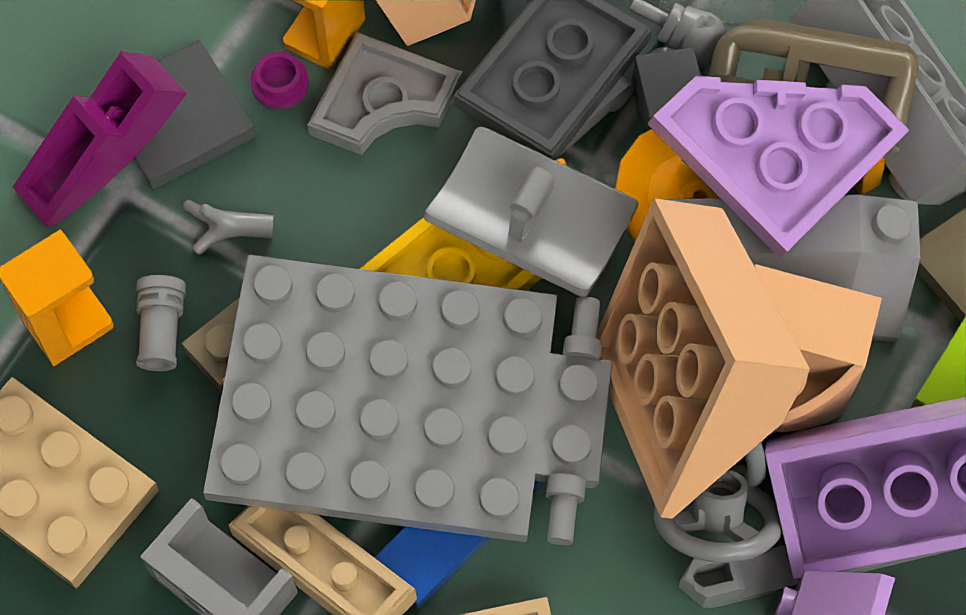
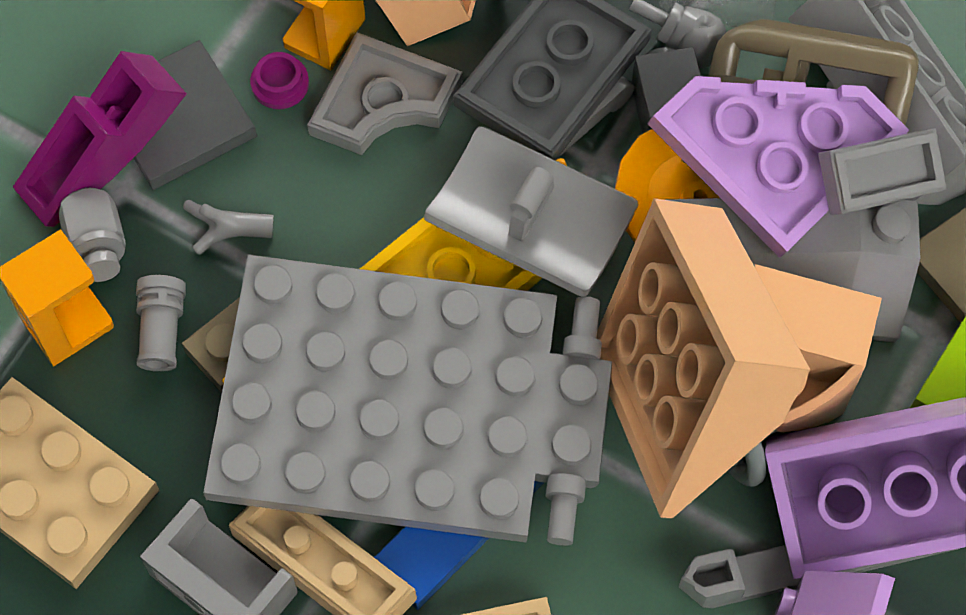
(95, 230): none -> light grey arm
(722, 512): light grey piece -> none
(882, 171): none -> light grey tile

